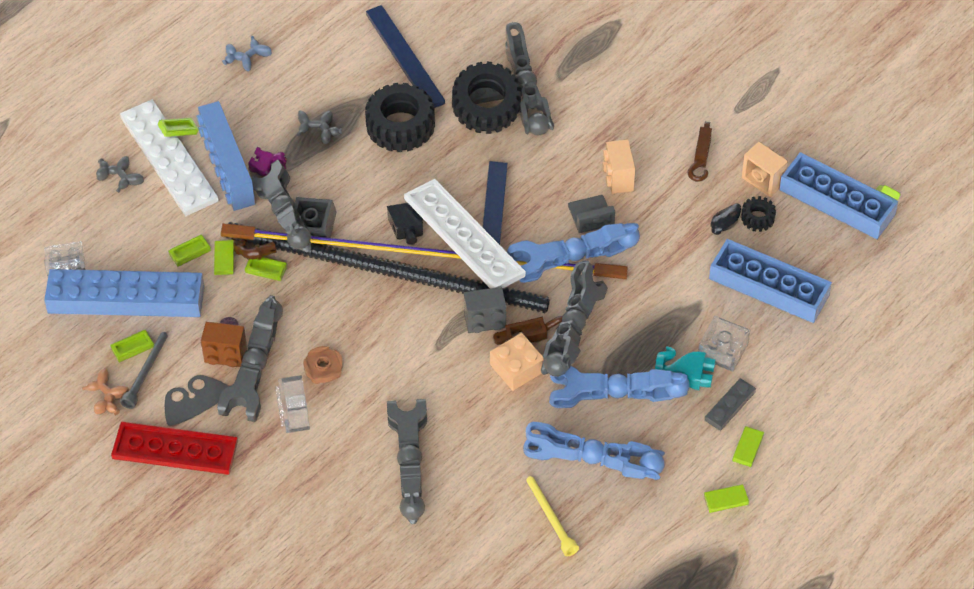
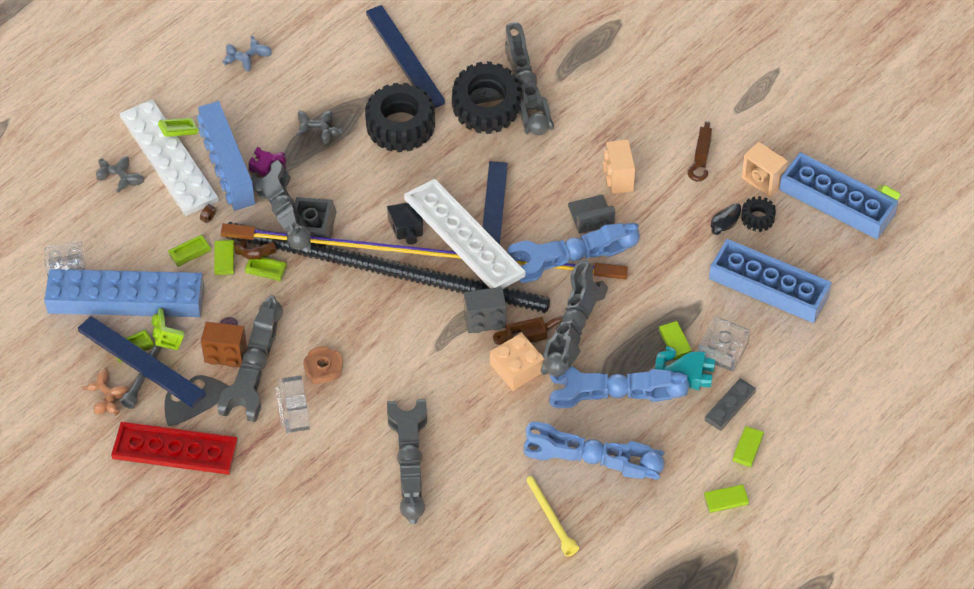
(142, 361): none -> dark blue tile
(163, 335): none -> lime bracket
(207, 213): none -> reddish brown tile
(675, 338): none -> lime tile

